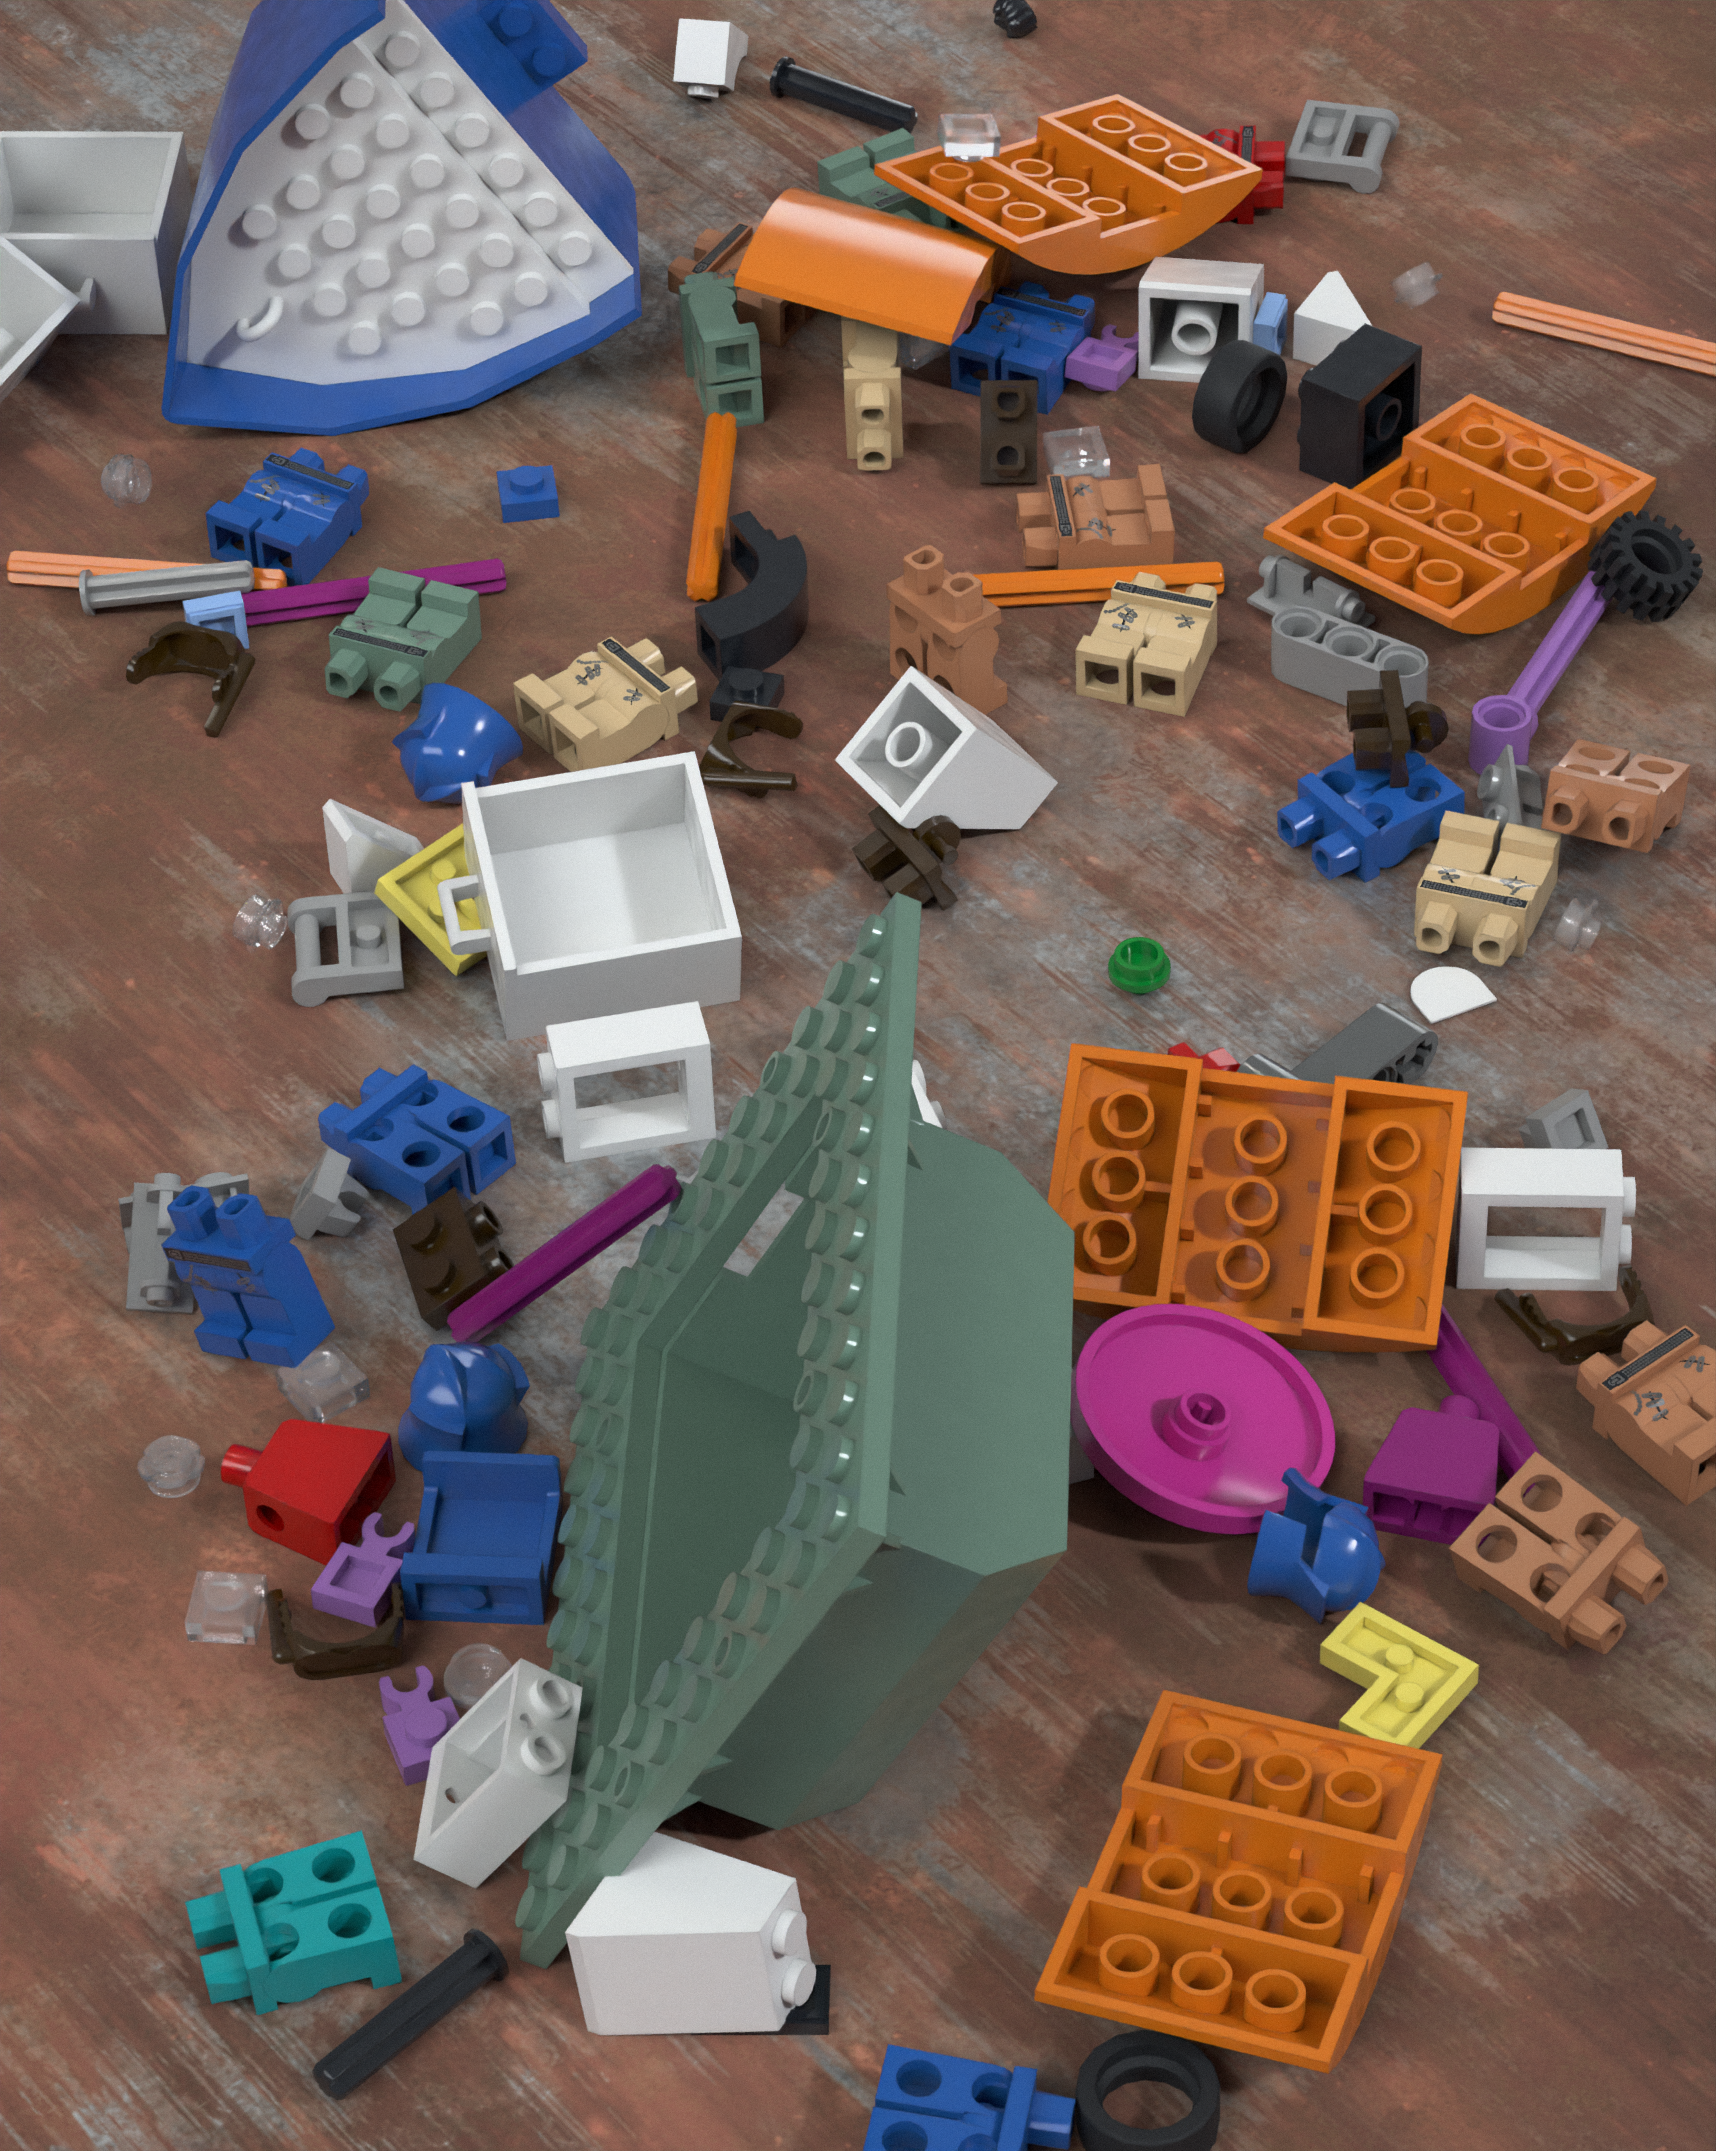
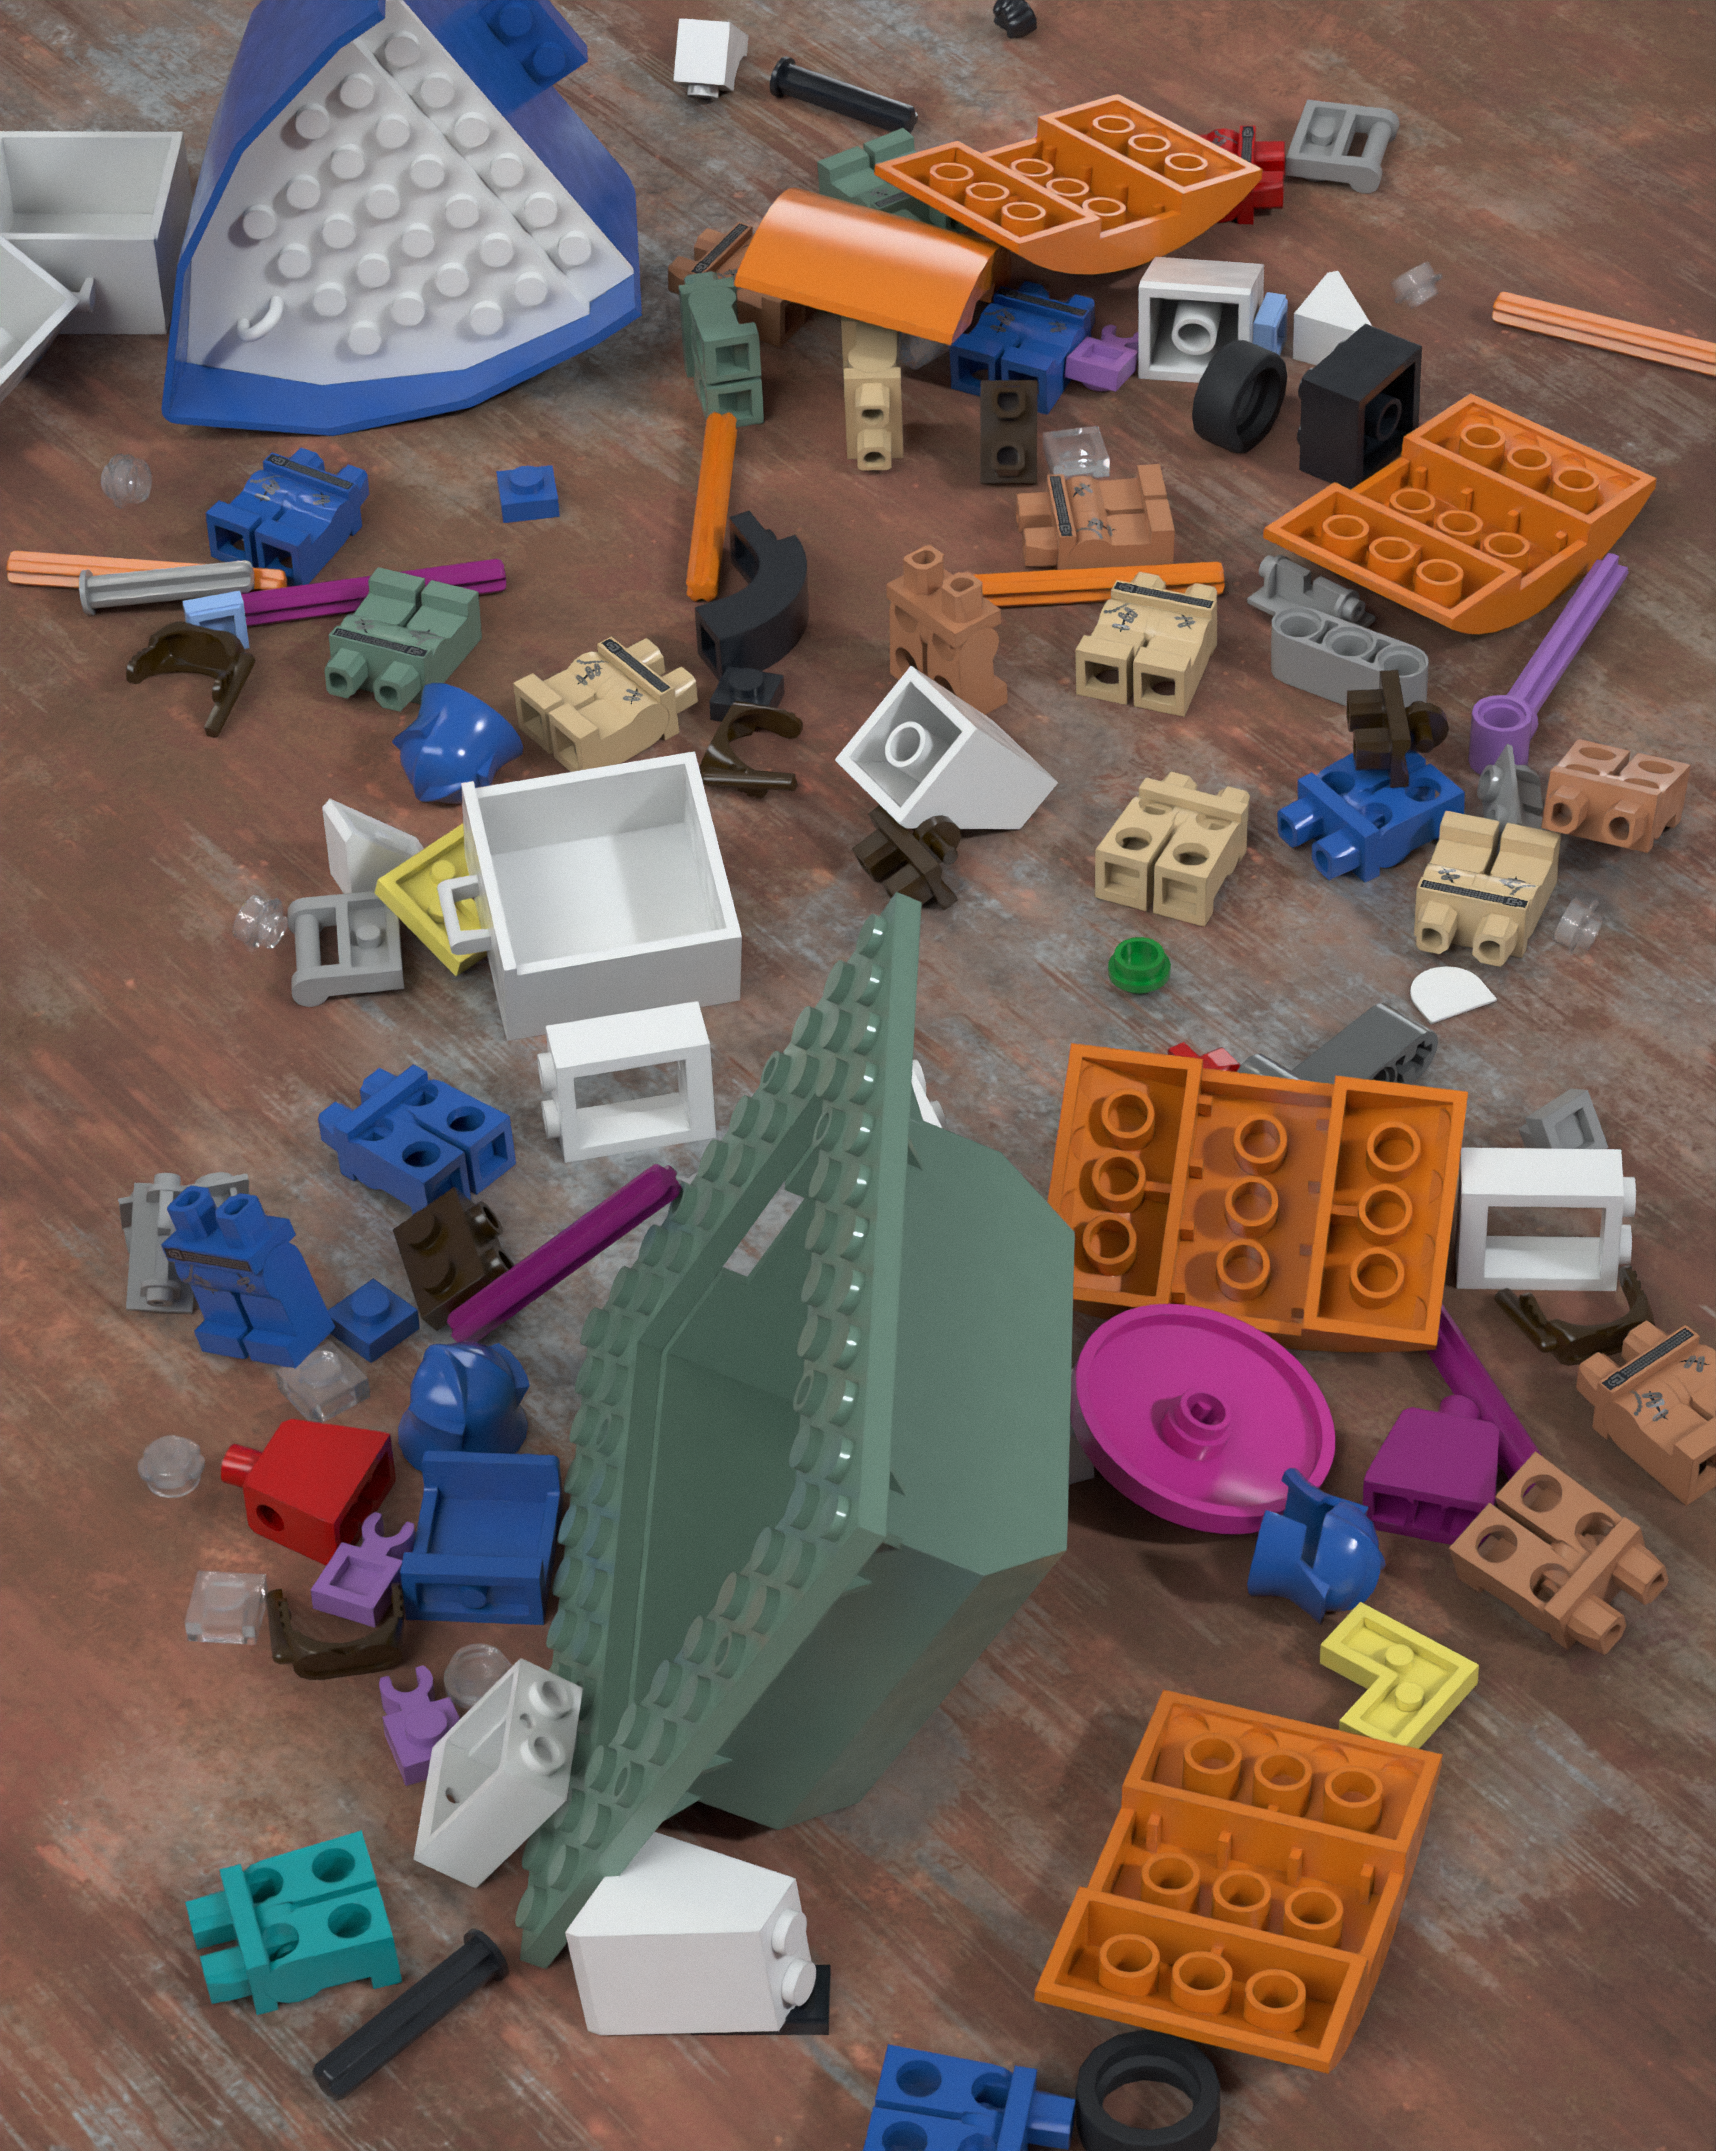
(325, 1197): light grey tile -> none
(373, 1320): none -> blue plate
(968, 136): clear plate -> none
(1173, 848): none -> tan hips
(1645, 566): black tyre -> none

